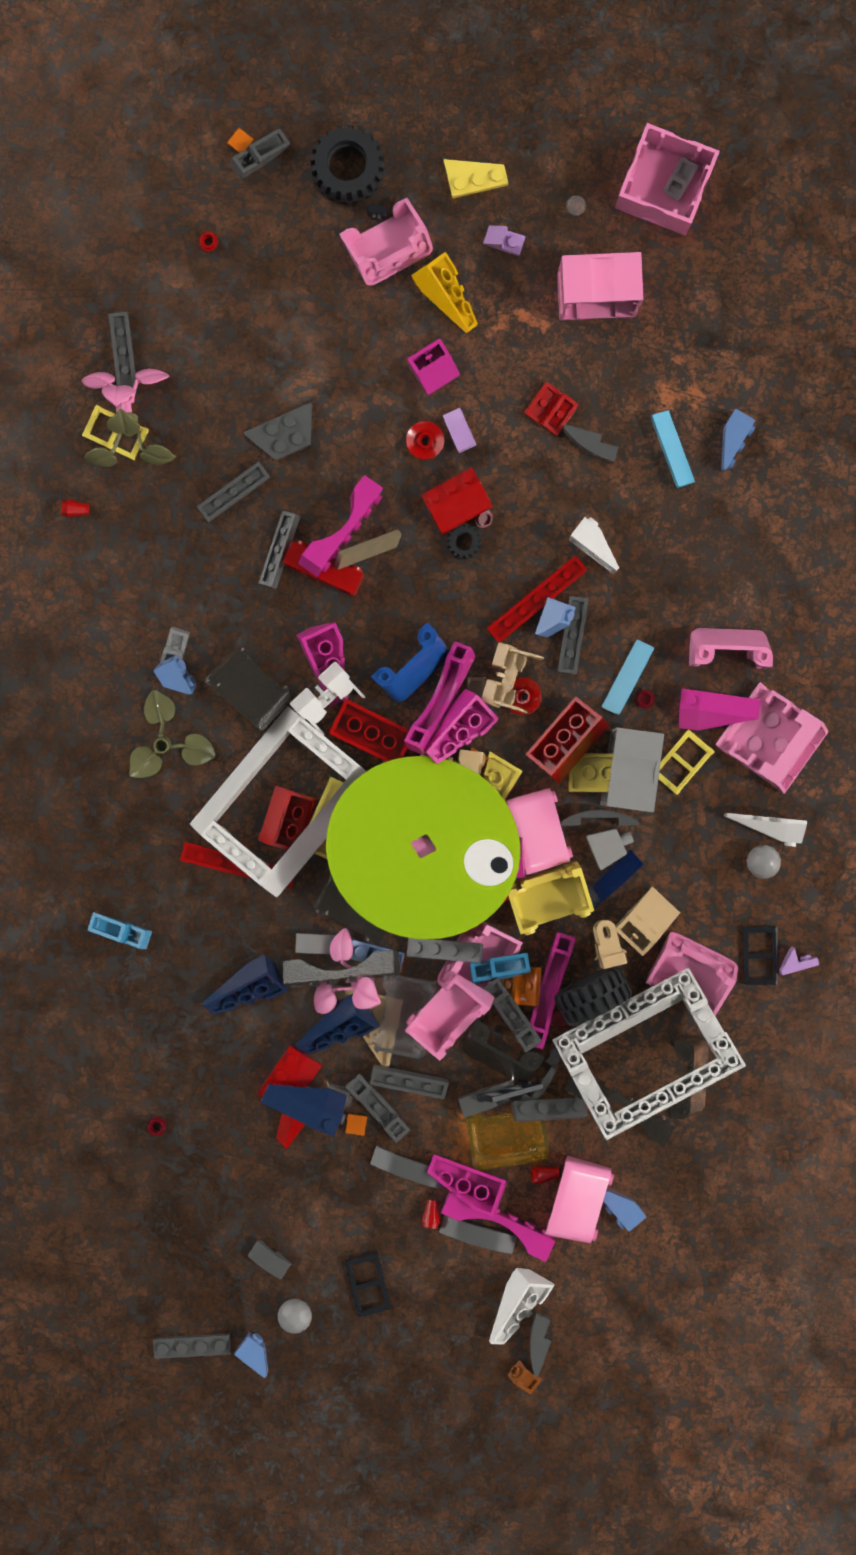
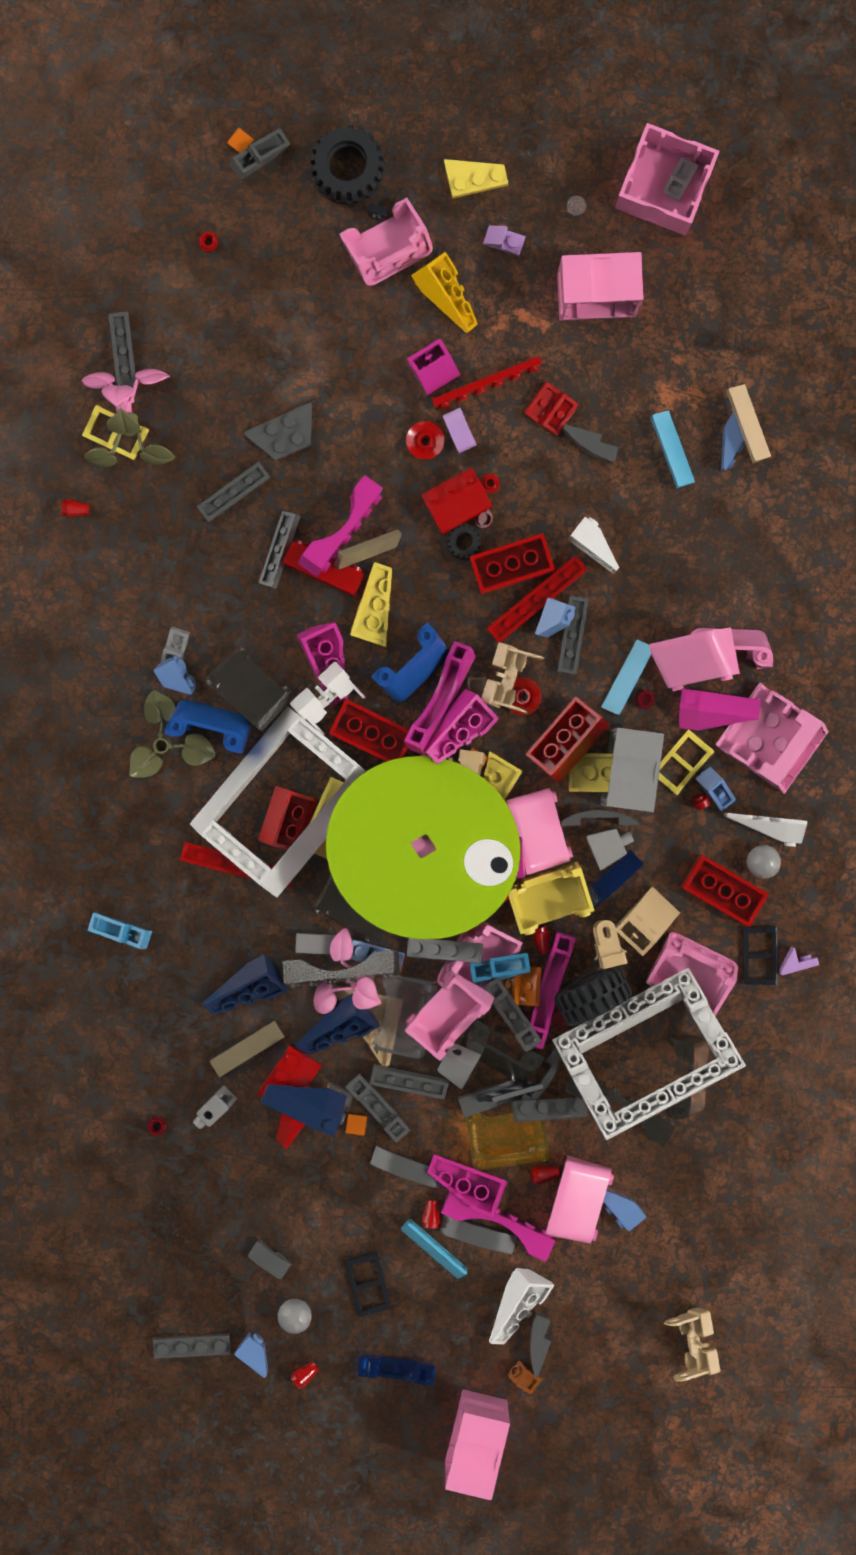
(214, 1108): none -> light grey torso
(231, 723): none -> blue windscreen
(247, 1048): none -> dark tan tile
(303, 1375): none -> red cone
(372, 614): none -> light yellow wing
(396, 1368): none -> clear blue slope
(434, 1249): none -> medium azure slope
(458, 1064): none -> light grey torso
(476, 1444): none -> bright pink tile
(495, 381): none -> red plate
(495, 479): none -> red plate
(512, 564): none -> red brick
(541, 938): none -> red cone
(696, 658): none -> bright pink windscreen
(701, 801): none -> red plate
(701, 1357): none -> tan piece
(716, 788): none -> medium blue slope
(724, 890): none -> red brick
(748, 423): none -> tan slope

